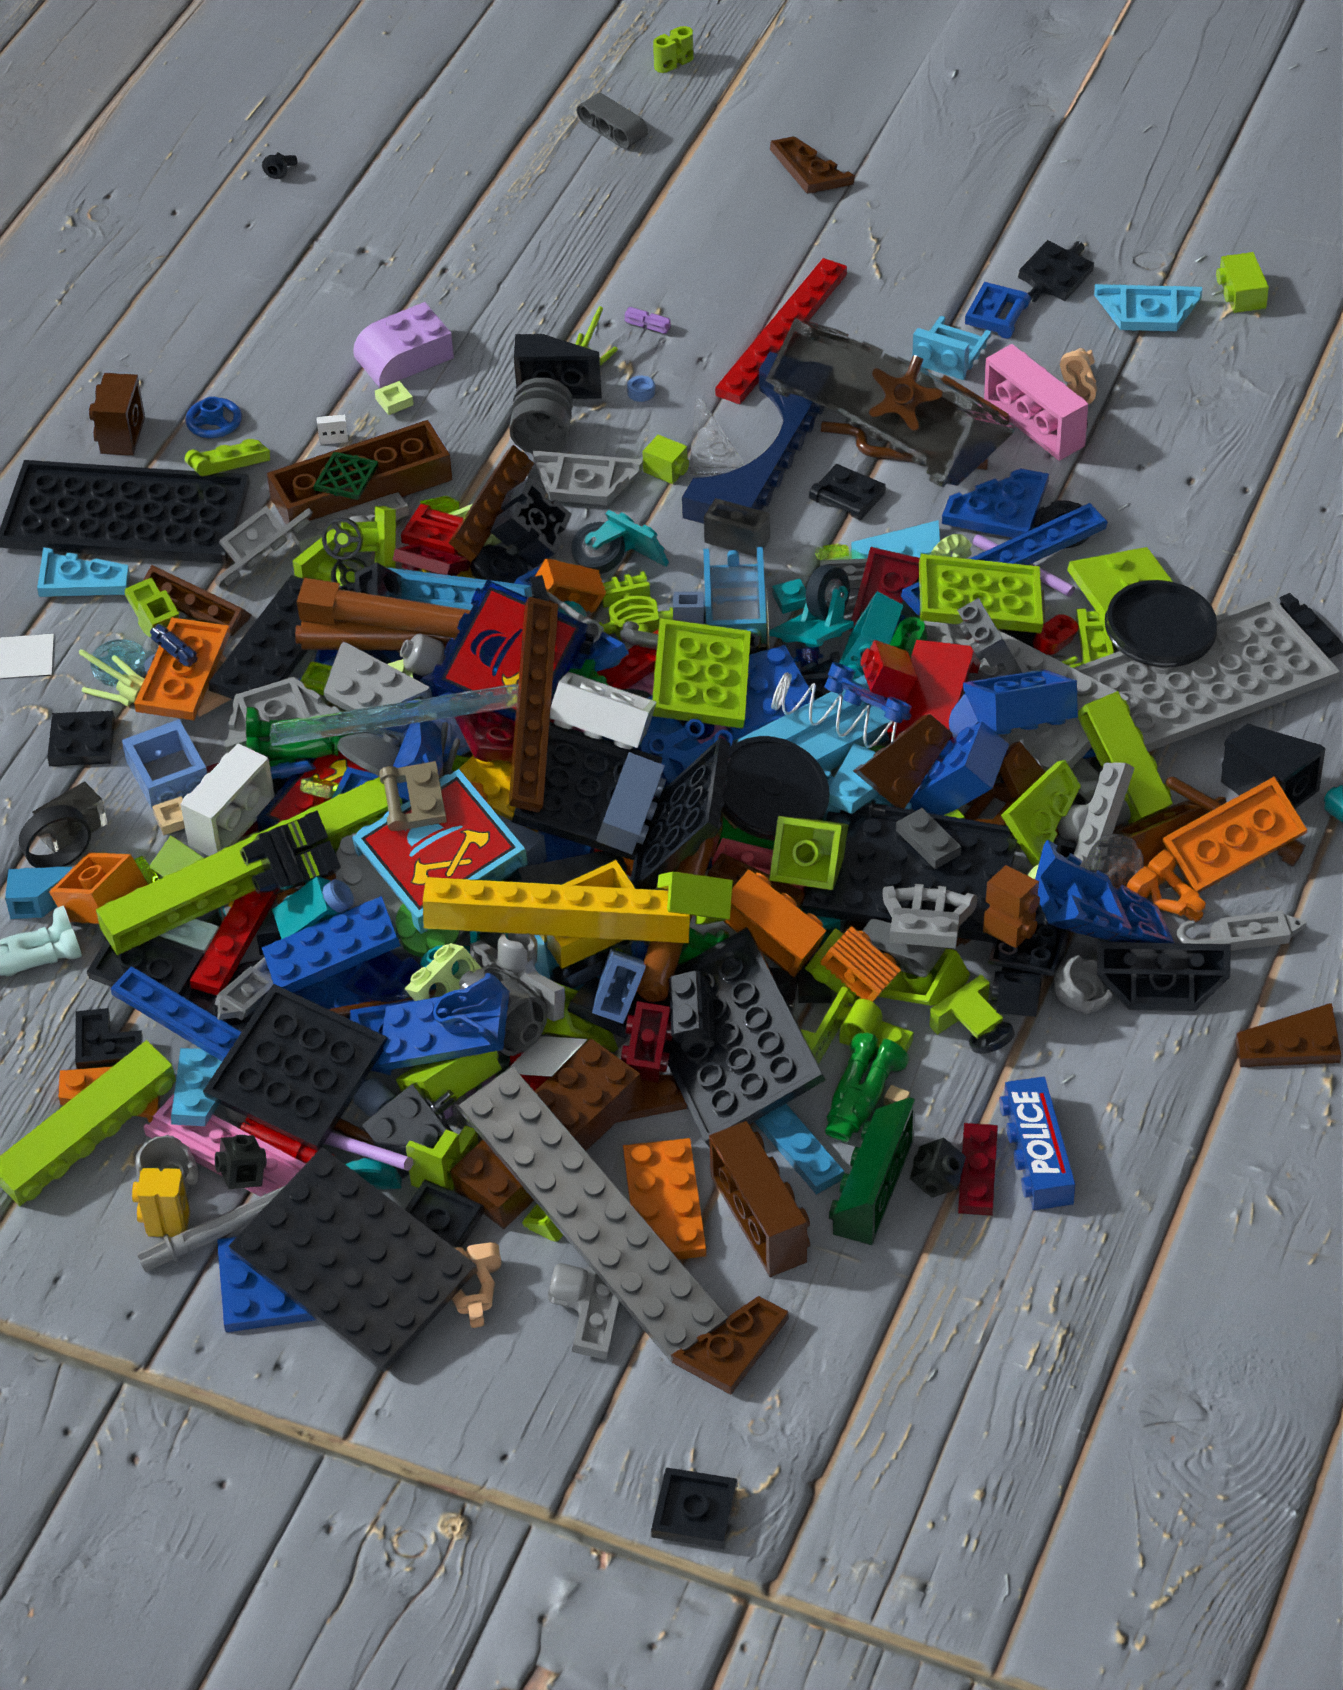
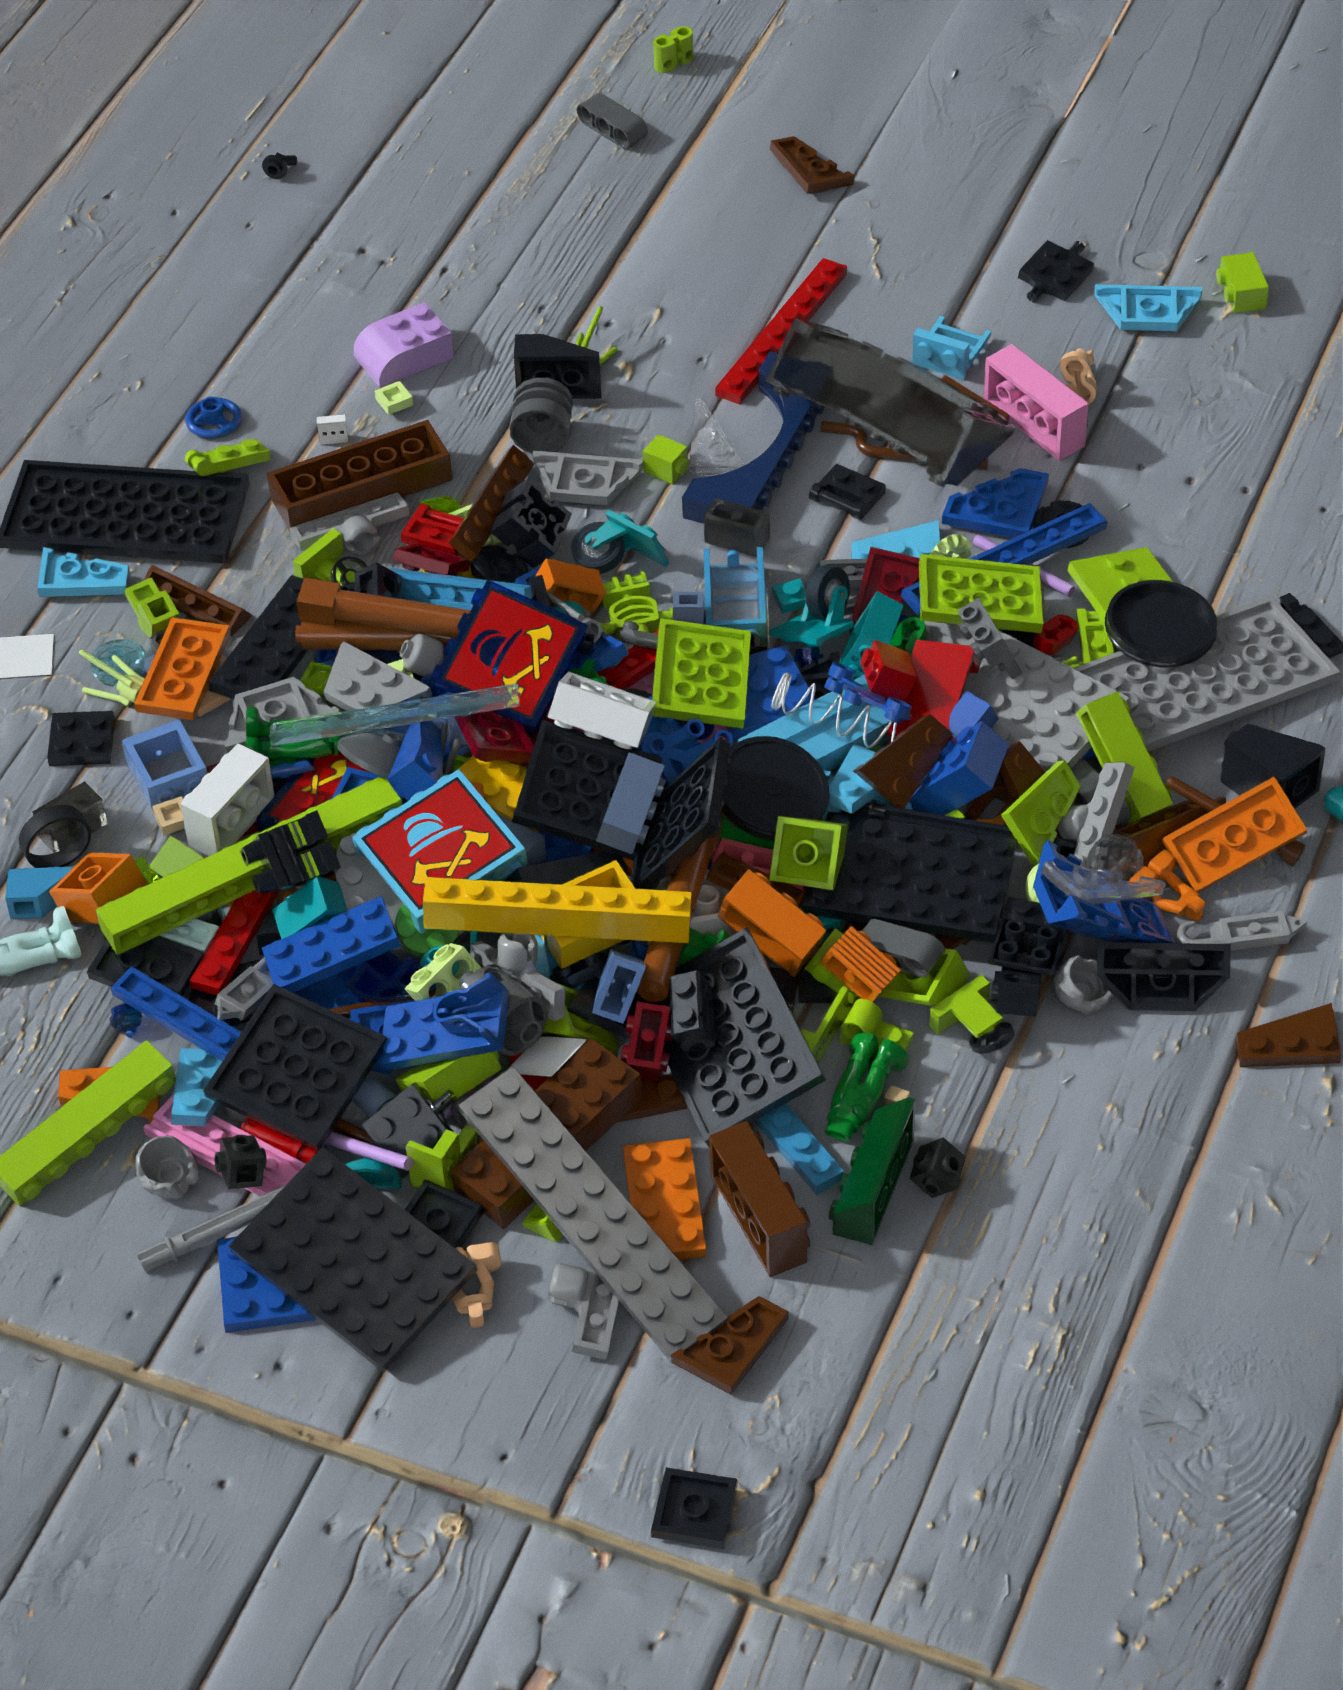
(96, 1045): black plate -> none
(117, 414): reddish brown brick -> none
(125, 1019): none -> clear blue plate
(161, 1202): yellow brick -> none
(173, 645): dark blue axle -> none
(254, 538): light grey bracket -> none
(318, 787): clear neon green tile -> none
(338, 895): medium blue tile -> none
(339, 490): dark green window -> none
(365, 536): lime piece -> none
(423, 792): dark tan plate -> none
(533, 705): reddish brown plate -> none
(641, 388): medium blue tile -> none
(653, 321): medium lavender piece -> none
(698, 896): lime panel -> none
(831, 551): clear neon green tile -> none
(903, 393): reddish brown animal -> none
(927, 926): light grey plate -> none
(928, 838): dark grey plate -> none
(978, 1172): dark red plate -> none
(989, 305): blue plate -> none
(1012, 906): dark orange brick -> none
(1023, 700): blue slope -> none
(1038, 1143): blue brick -> none
(1100, 885): none -> clear wing

